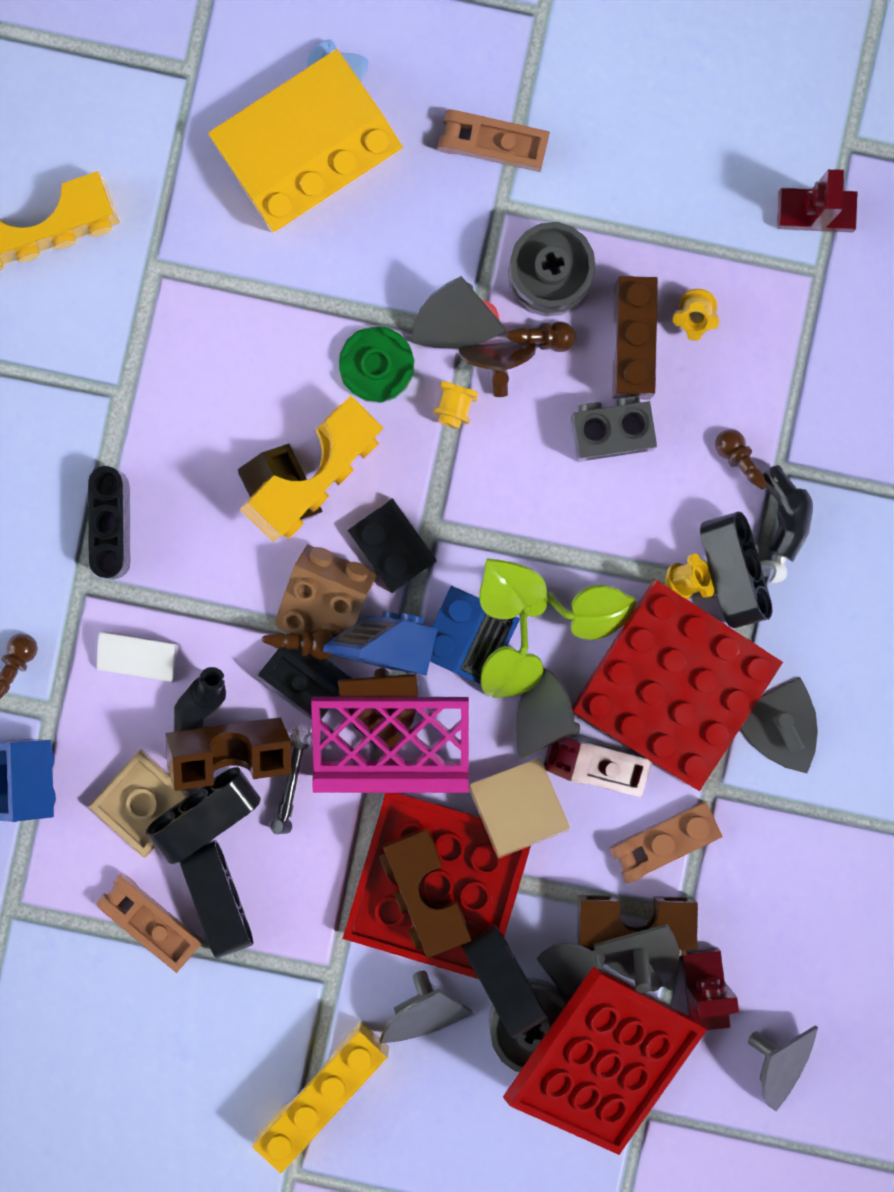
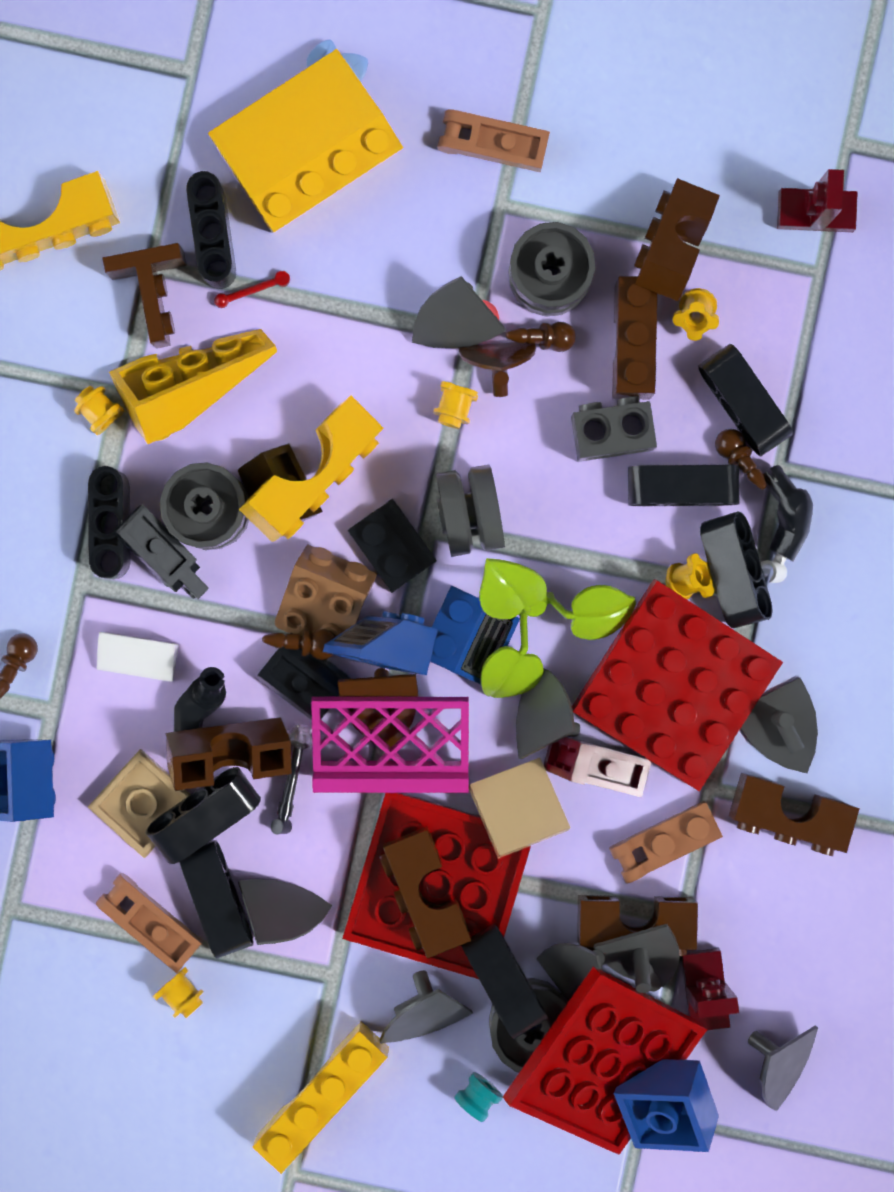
(97, 408): none -> yellow brick
(152, 286): none -> reddish brown bracket
(161, 552): none -> black hinge
(177, 389): none -> yellow wedge
(180, 994): none -> yellow brick
(183, 501): none -> dark grey wheel
(201, 215): none -> black beam
(281, 279): none -> red hinge
(281, 910): none -> dark grey shield
(366, 368): green tile -> none
(471, 510): none -> dark grey wheel
(478, 1097): none -> teal wheel
(668, 260): none -> reddish brown arch
(669, 1107): none -> blue slope
(683, 485): none -> black beam
(745, 400): none -> black beam
(825, 825): none -> reddish brown arch

